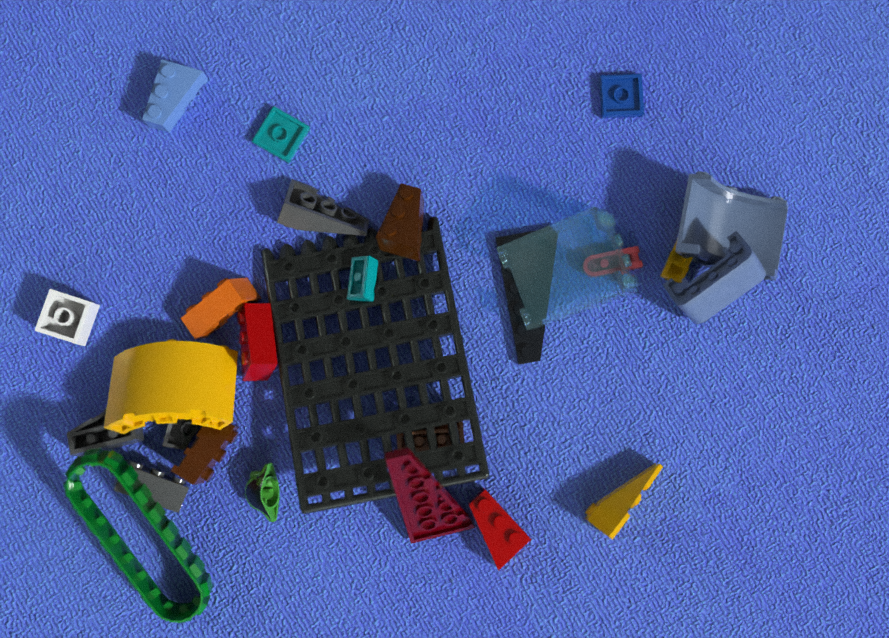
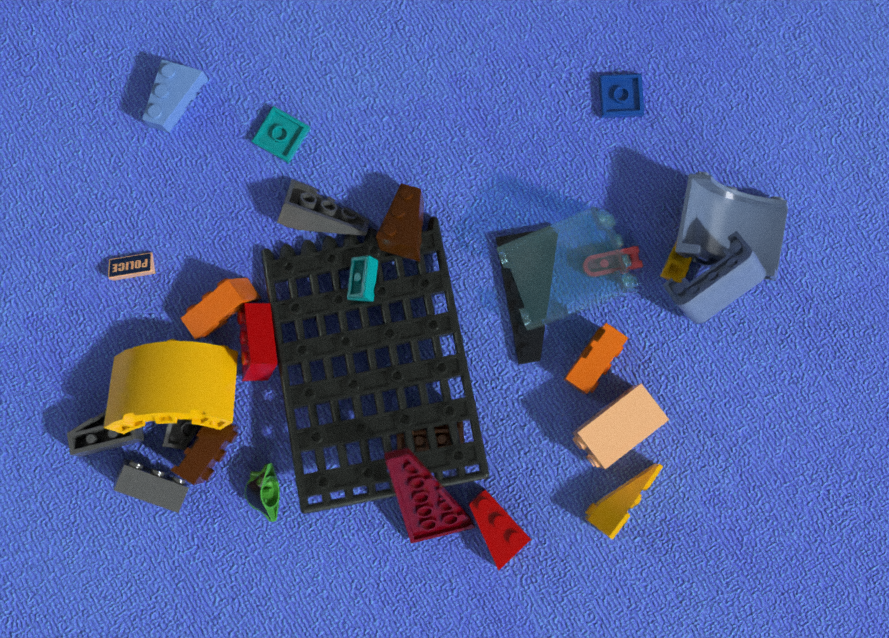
(67, 317): white brick -> none
(122, 555): green piece -> none
(131, 266): none -> slope
(595, 359): none -> orange wedge
(619, 426): none -> light nougat brick

